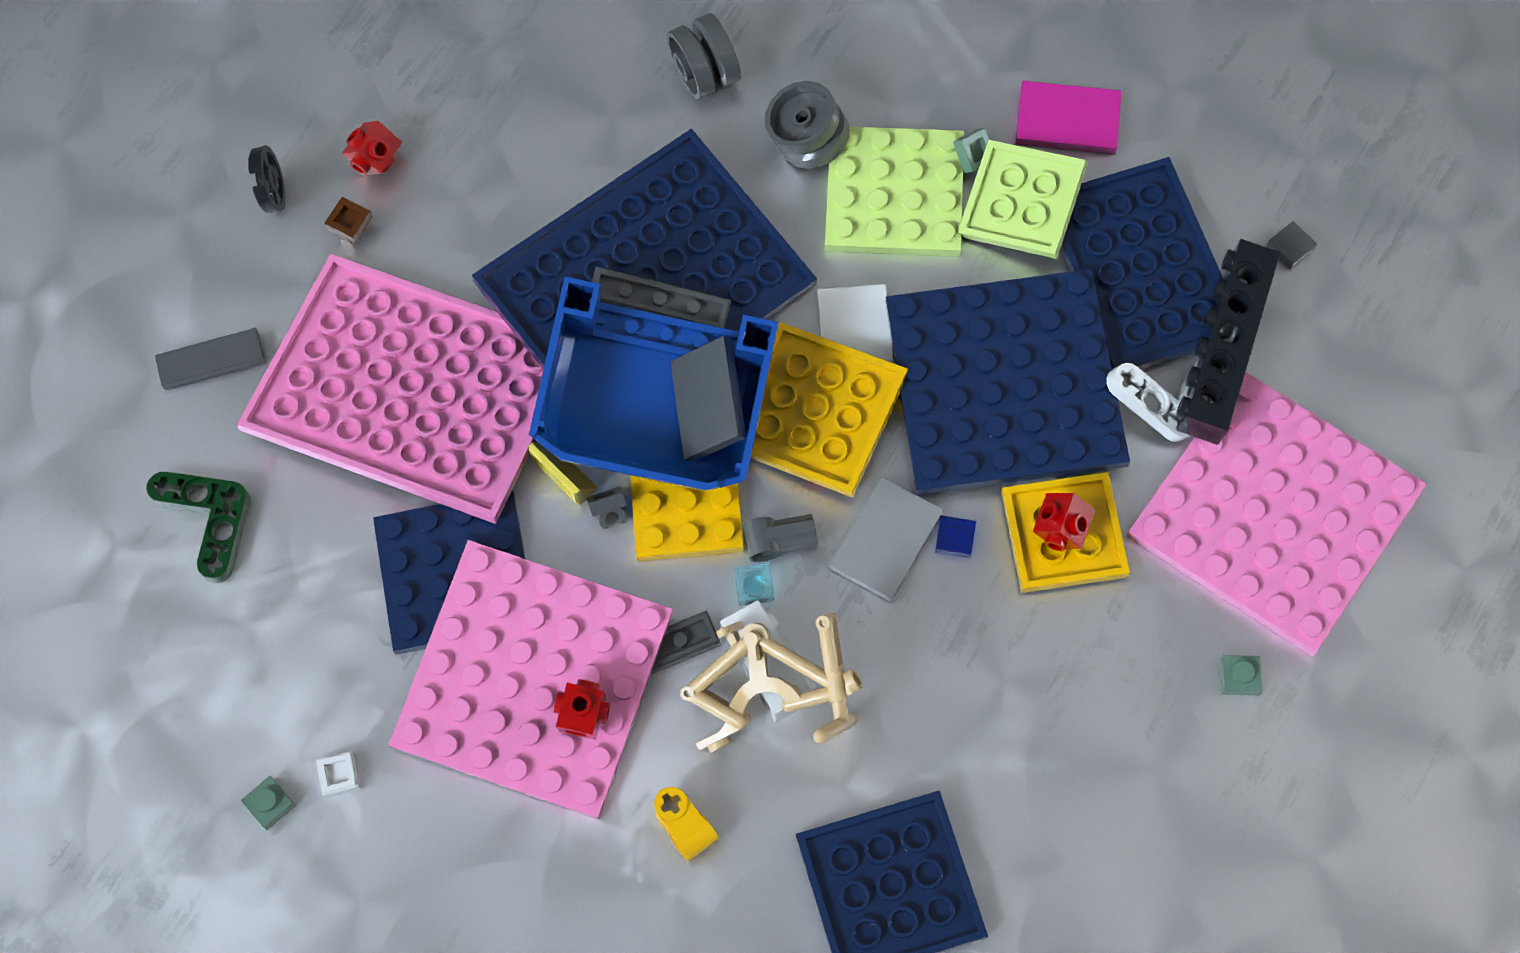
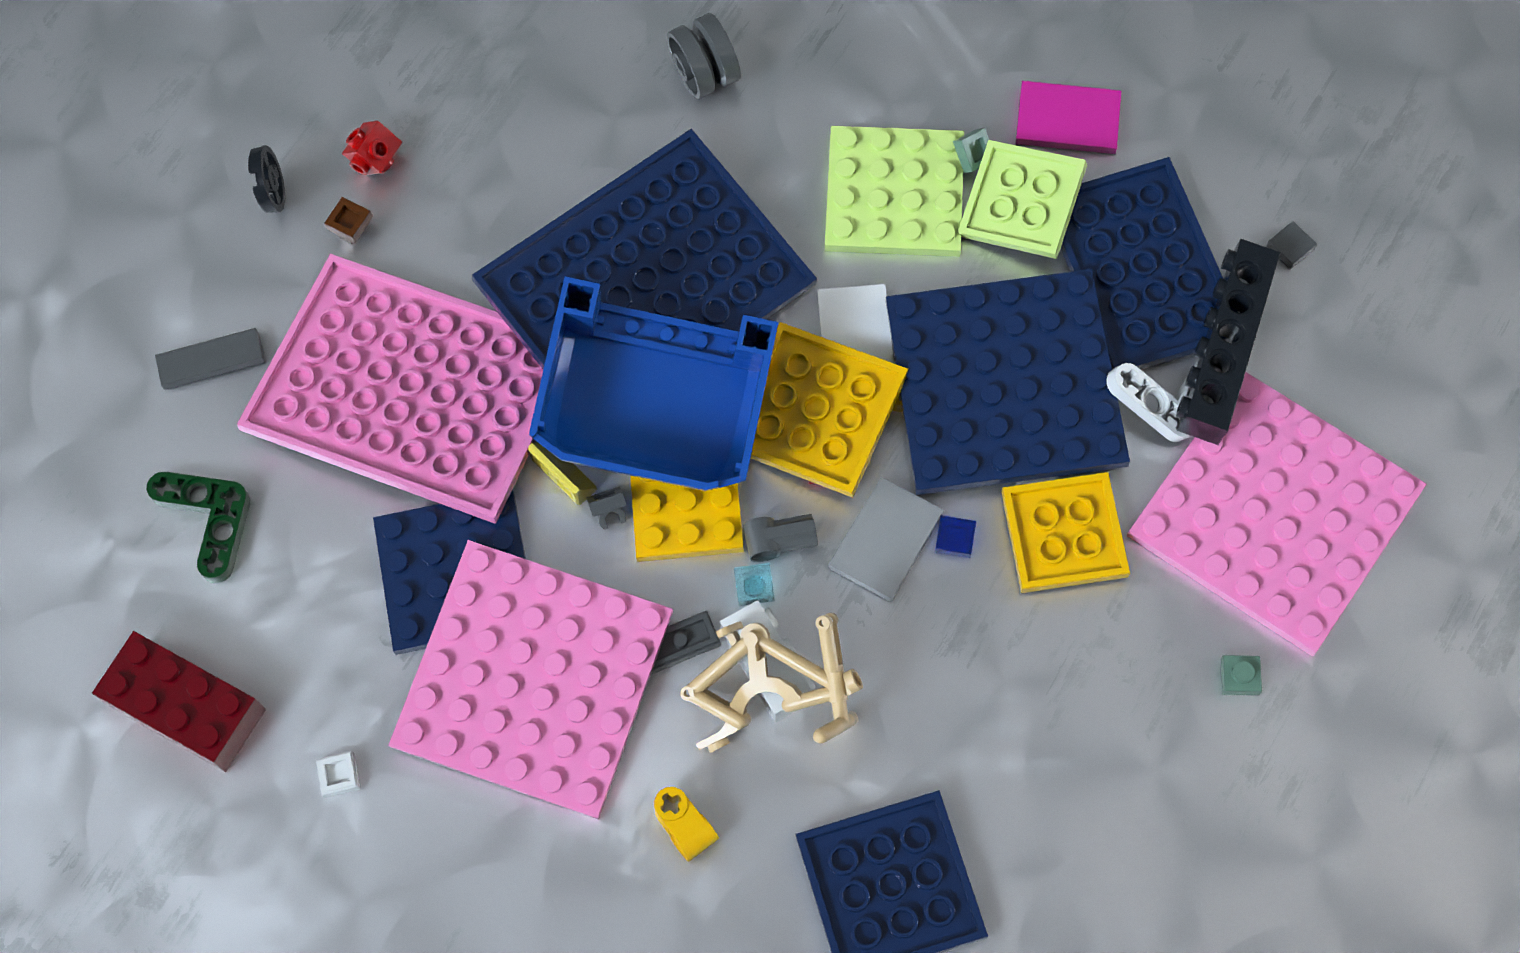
(179, 701): none -> dark red brick
(268, 803): sand green plate -> none
(584, 722): red brick -> none
(661, 298): dark grey tile -> none
(708, 399): dark grey tile -> none
(807, 124): dark grey wheel -> none
(1063, 521): red brick -> none

